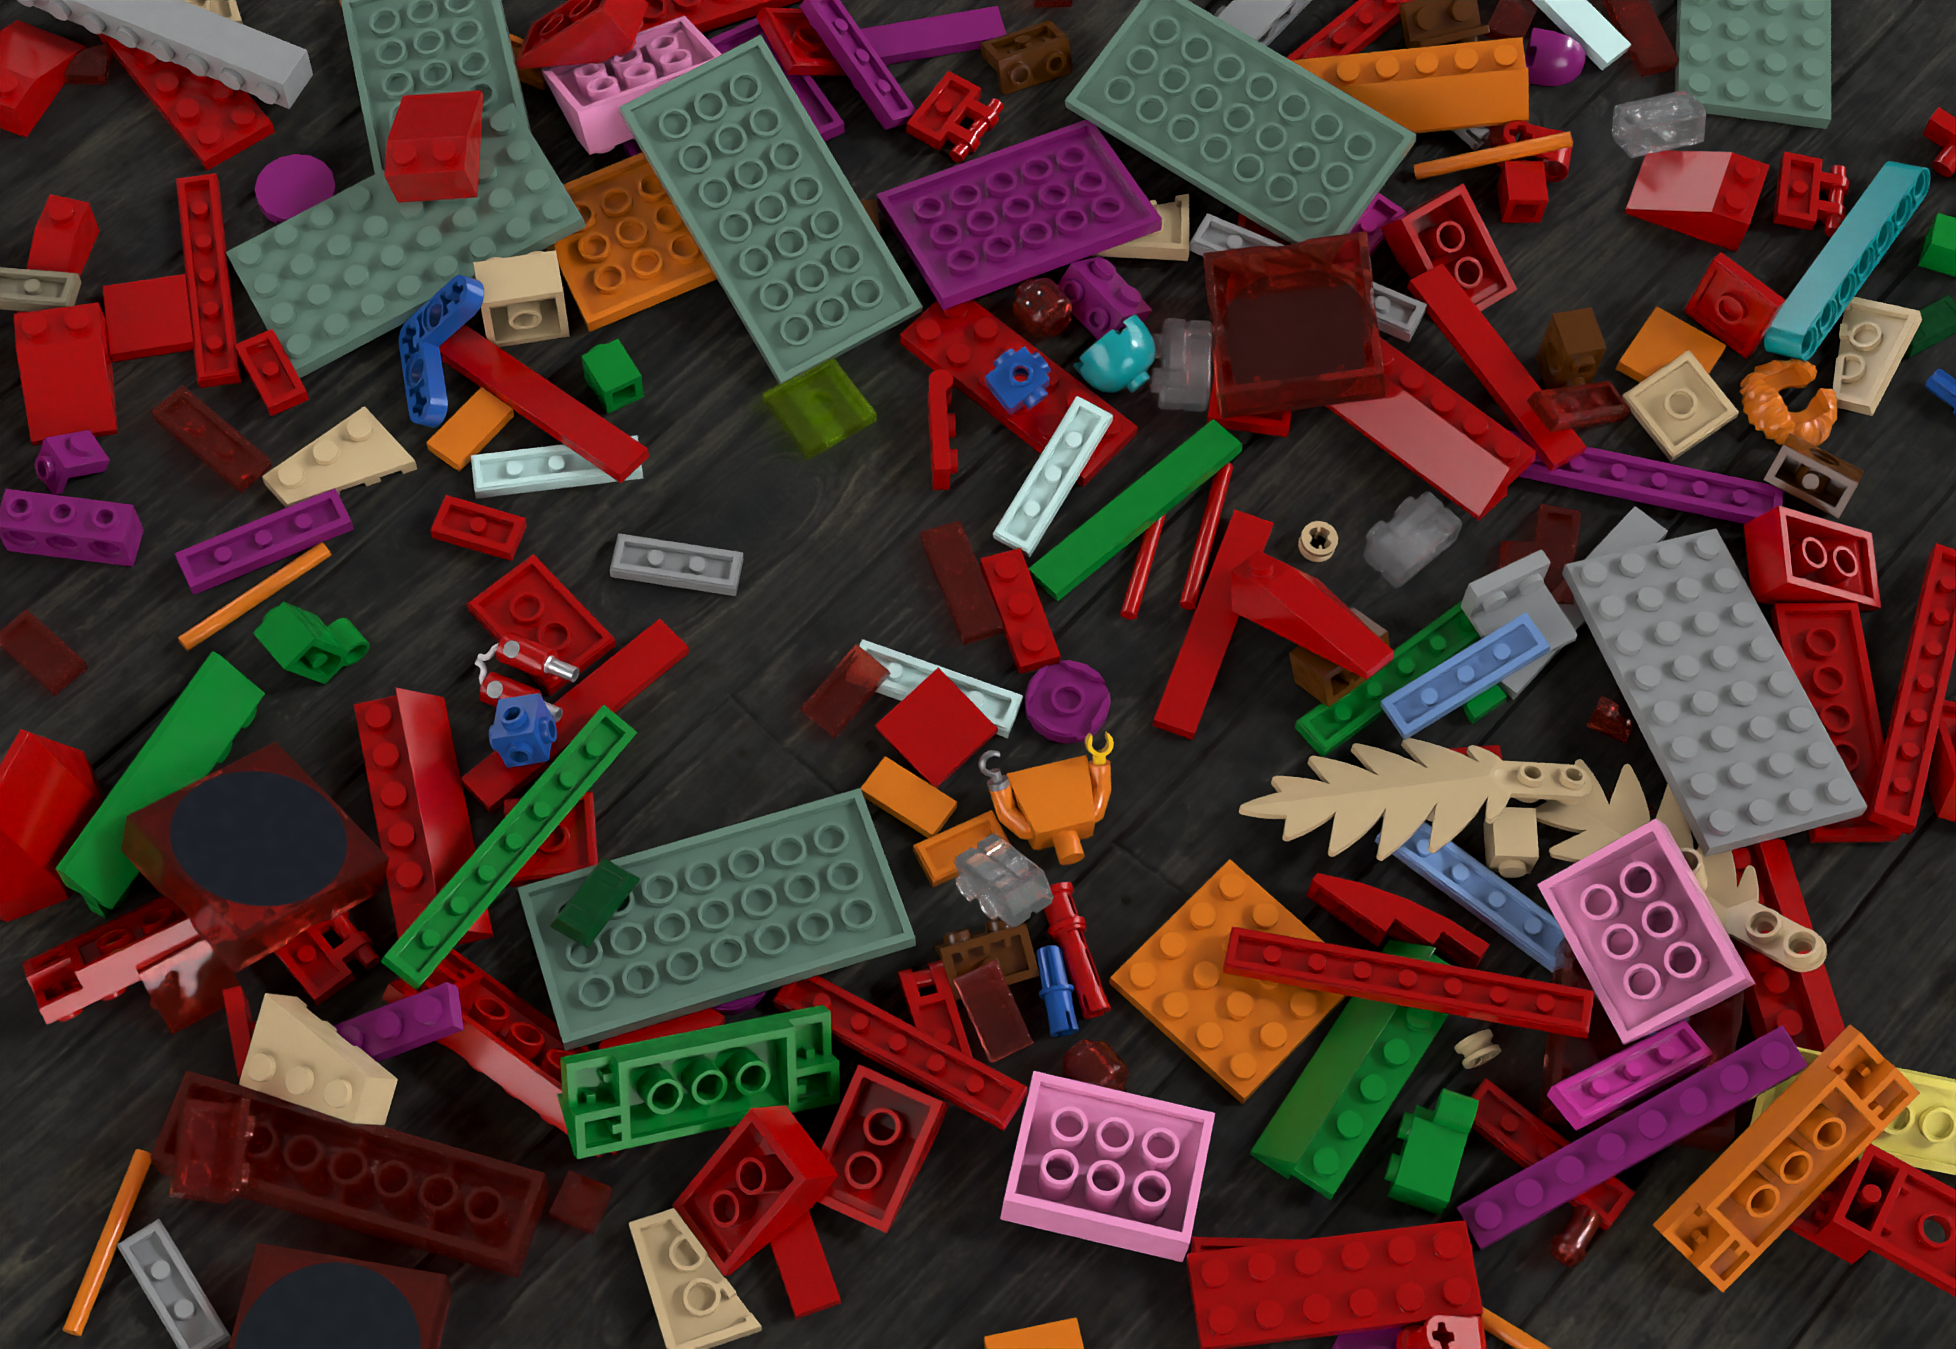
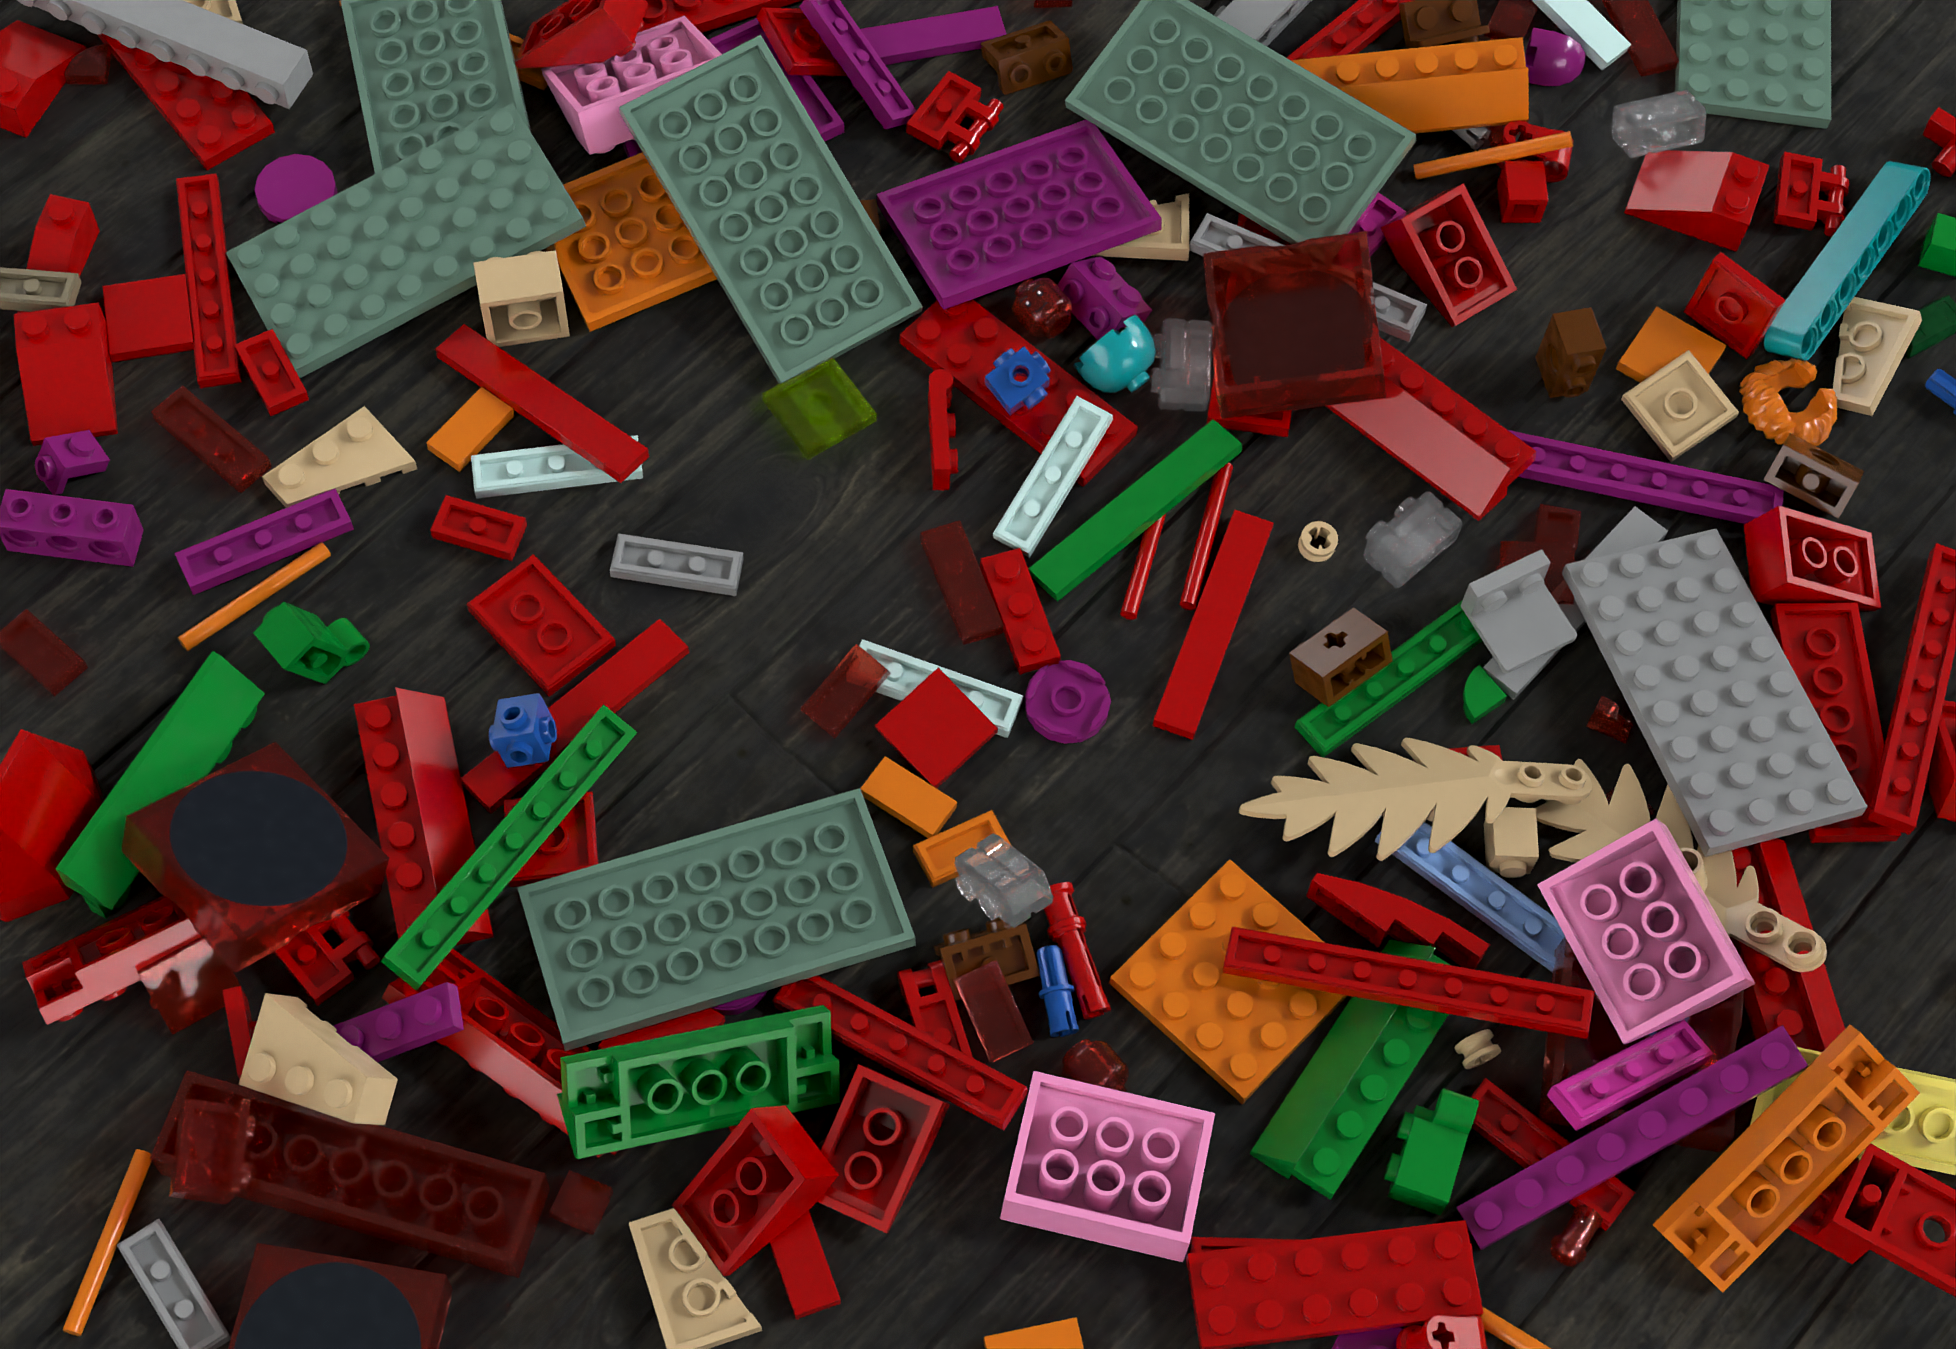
(421, 341): blue beam -> none
(435, 147): red slope -> none
(525, 656): red piece -> none
(595, 902): dark green tile -> none
(612, 376): green brick -> none
(1054, 801): orange torso -> none
(1306, 614): red wedge -> none
(1465, 676): medium blue plate -> none
(1492, 363): red tile -> none
(1579, 406): clear red tile -> none

